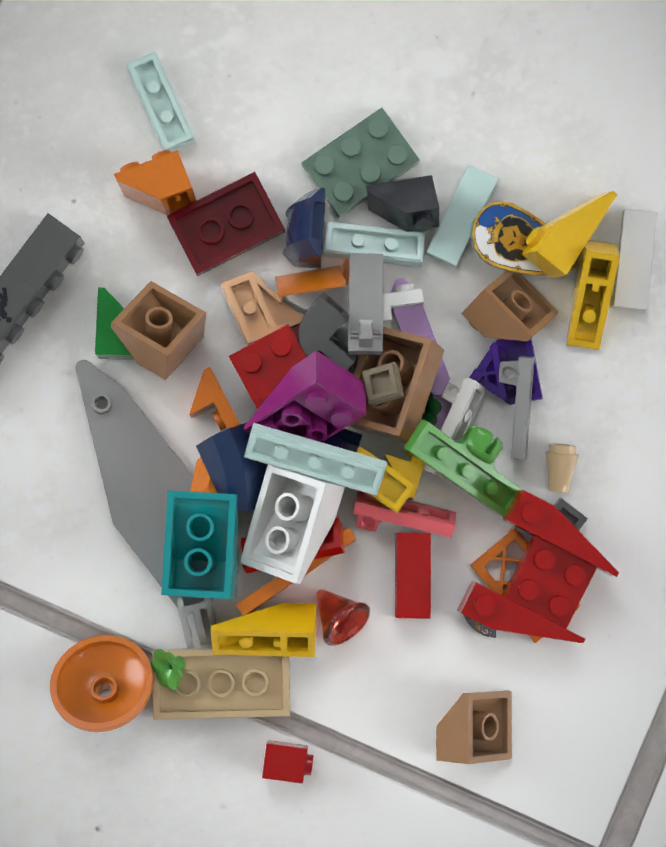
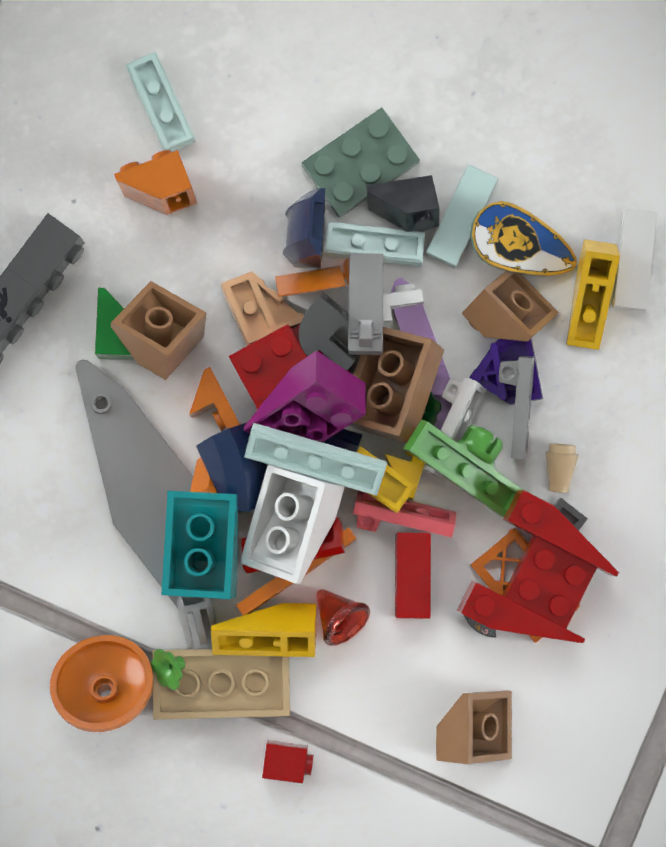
(226, 223): dark red plate -> none
(383, 383): dark tan tile -> none
(561, 241): yellow slope -> none

